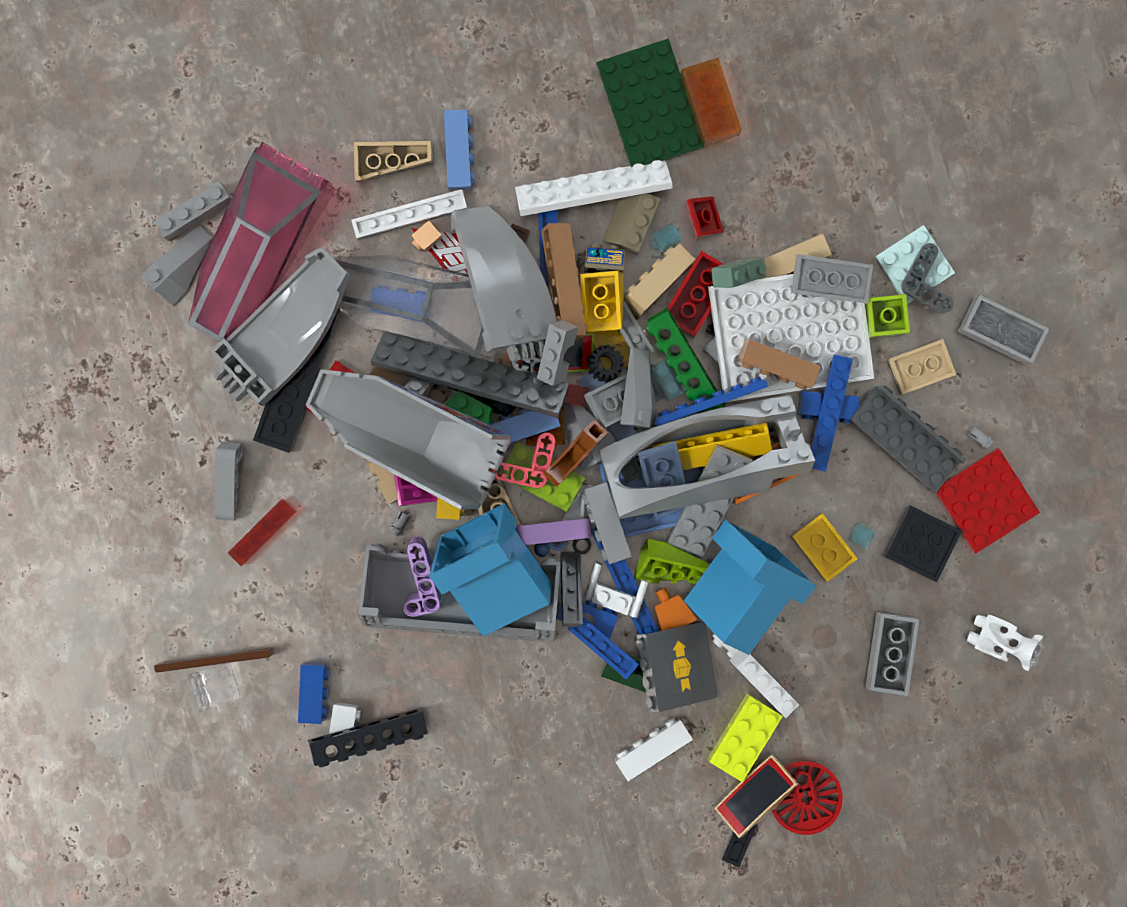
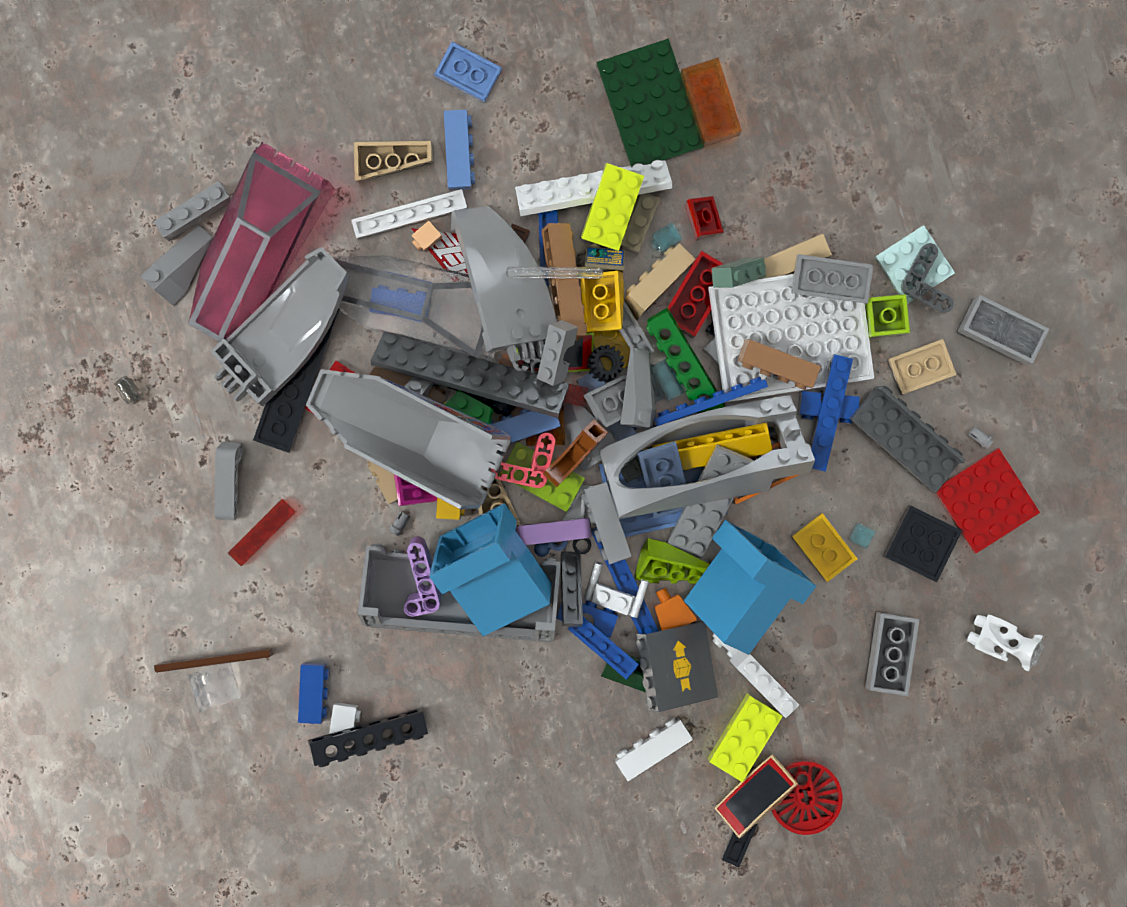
(128, 390): none -> clear smoke brick
(468, 72): none -> medium blue tile
(554, 272): none -> clear axle
(612, 206): none -> neon yellow brick

